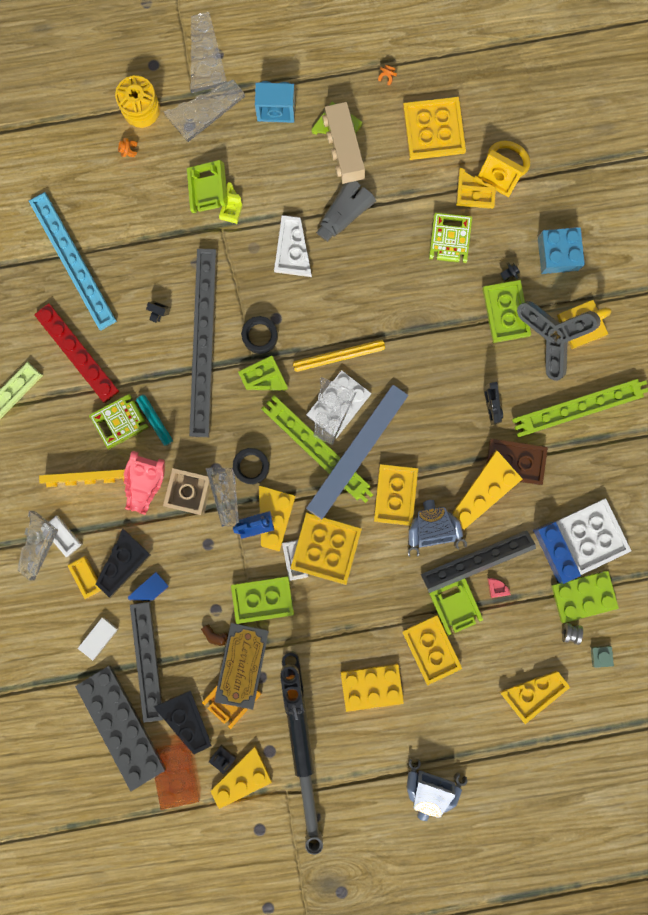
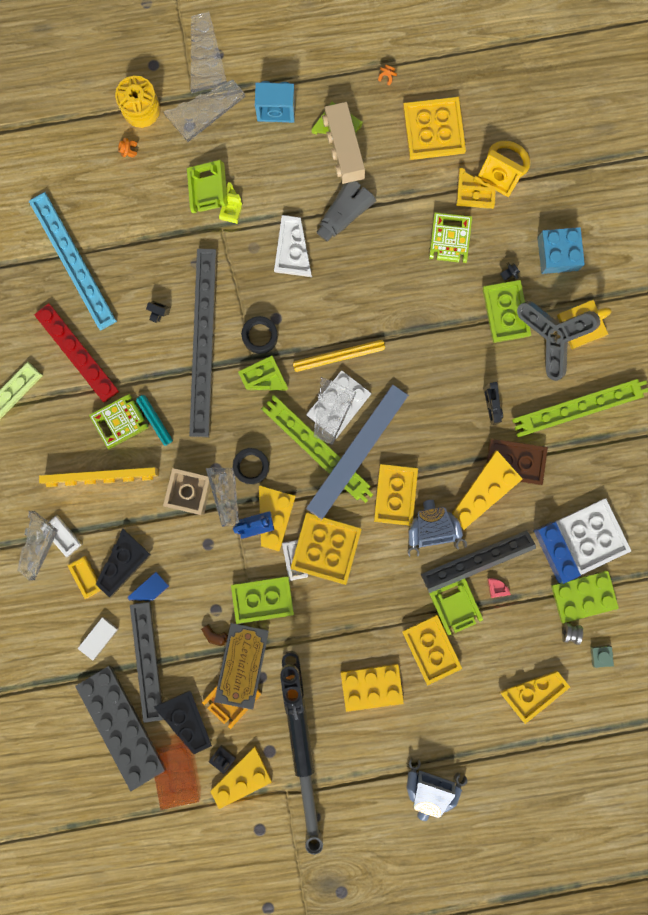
(142, 481): coral animal -> none

